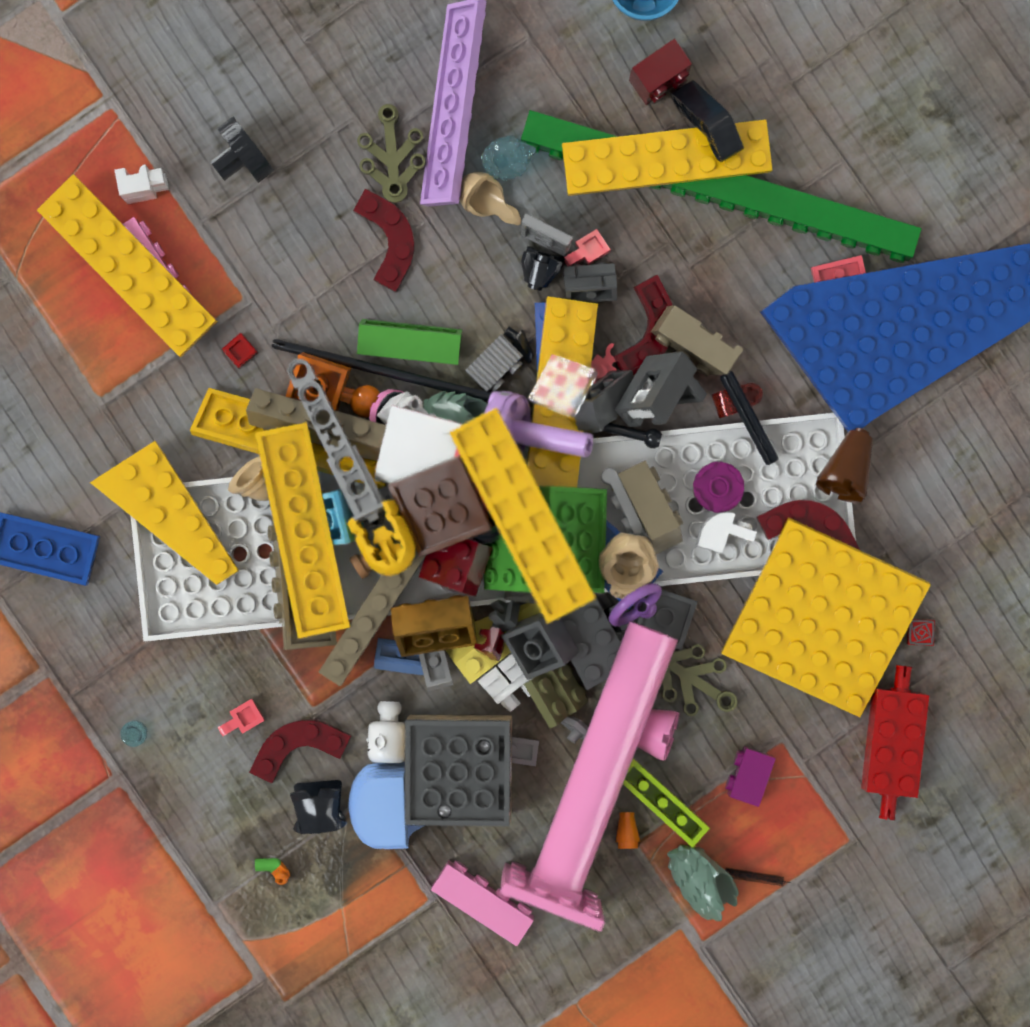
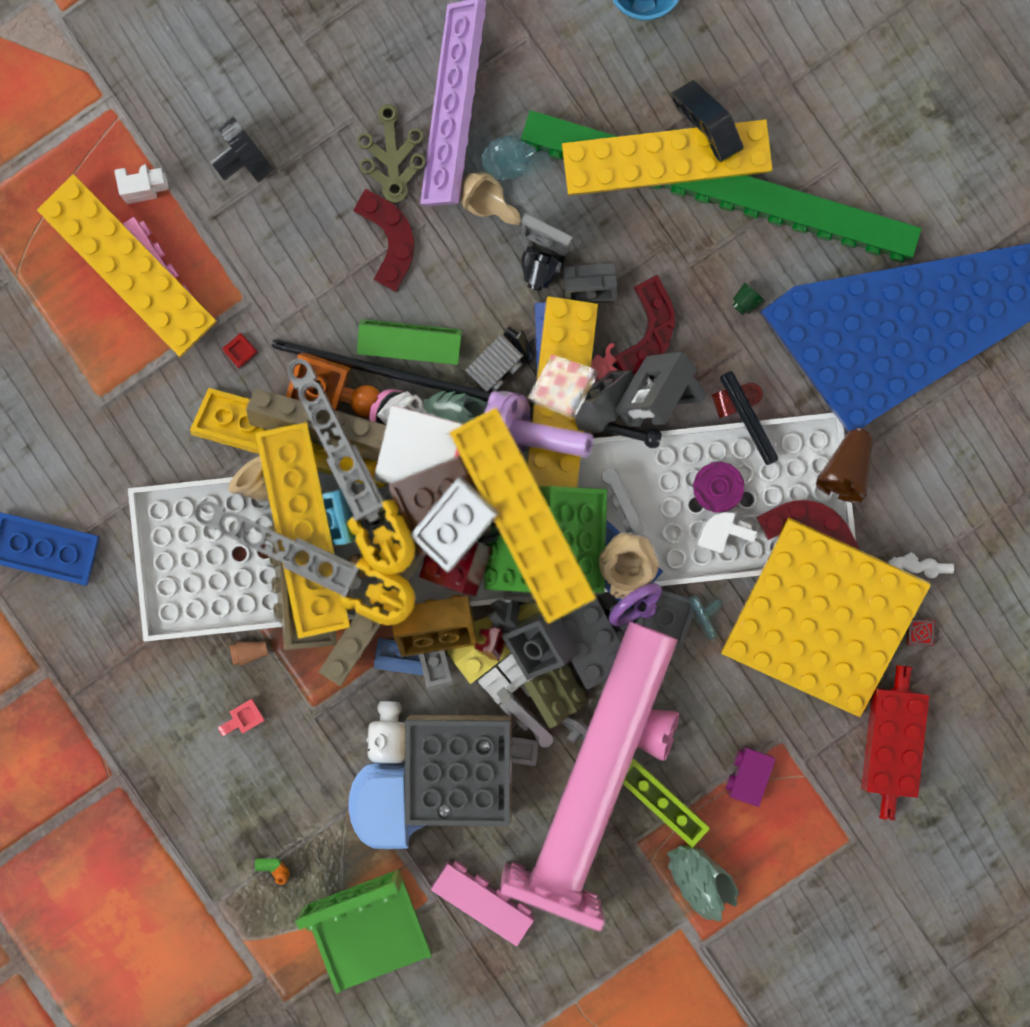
(133, 733): clear light blue tile -> none
(159, 500): yellow wing -> none
(247, 652): none -> nougat cone
(294, 735): dark red plate -> none
(318, 807): black piece -> none
(341, 580): none -> light grey piece
(366, 930): none -> bright green bracket
(454, 524): none -> tile
(525, 718): none -> light grey plate
(590, 248): coral plate -> none
(627, 831): orange cone -> none
(652, 506): dark tan wedge -> none
(660, 72): dark red brick -> none
(689, 676): olive plant -> none
(699, 344): dark tan wedge -> none
(703, 615): none -> clear light blue piece
(747, 299): none -> dark green hat
(759, 878): black piece -> none
(838, 269): coral plate -> none
(929, 566): none -> white animal

